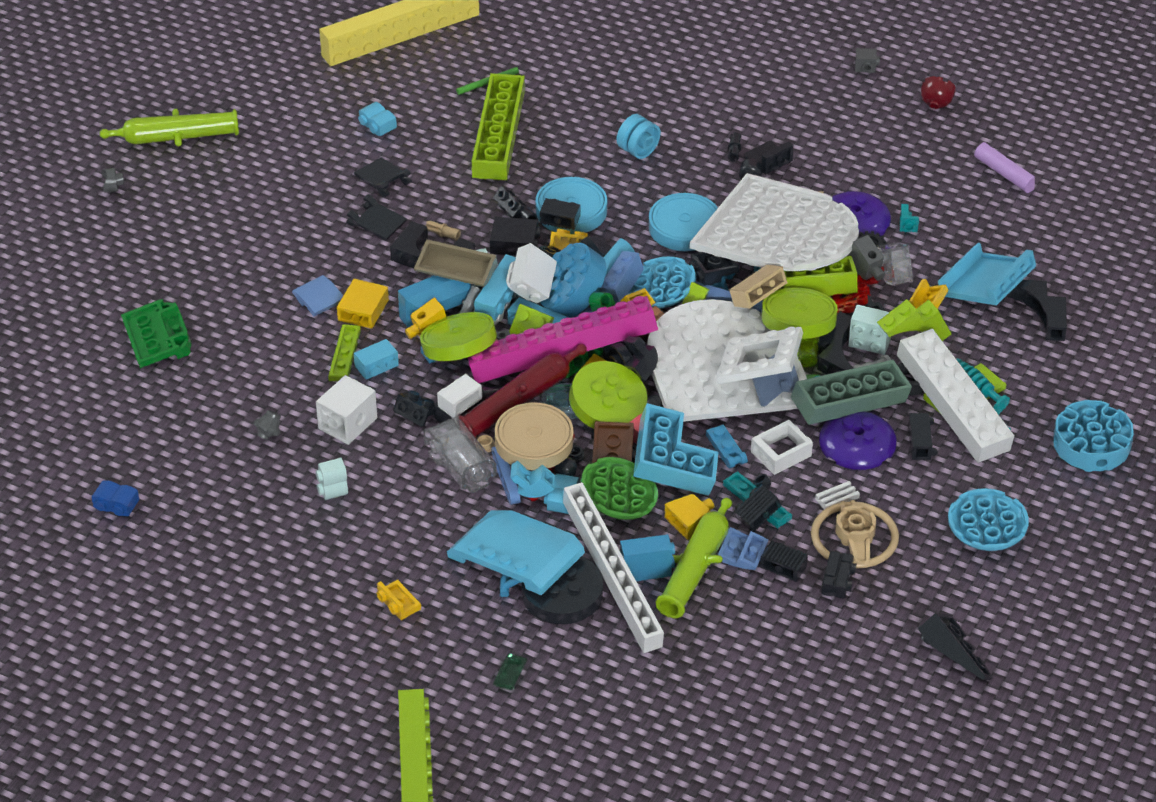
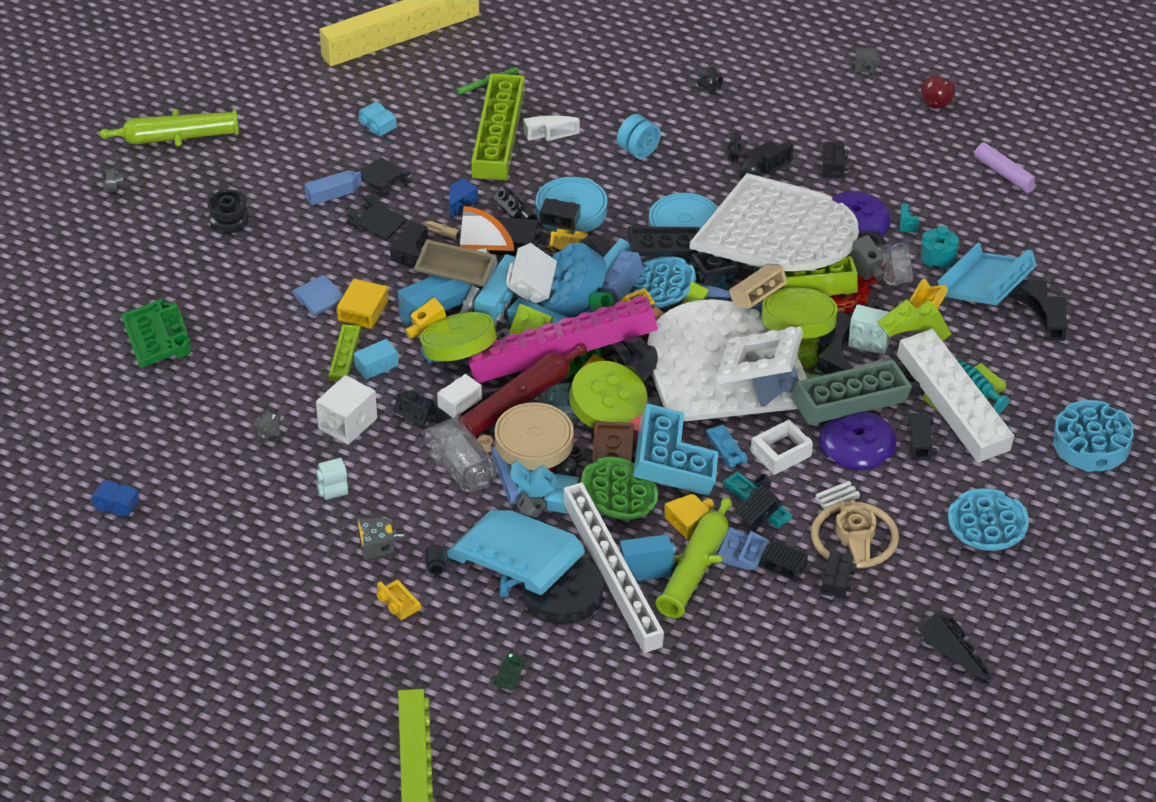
(228, 211): none -> black wheel
(332, 186): none -> medium blue piece
(378, 537): none -> dark grey torso
(435, 559): none -> black brick
(462, 194): none -> blue slope
(483, 231): none -> white sticker
(531, 506): none -> dark grey piece
(550, 127): none -> white slope
(661, 240): none -> black tile
(710, 80): none -> black rock
(834, 159): none -> black brick
(939, 247): none -> teal brick

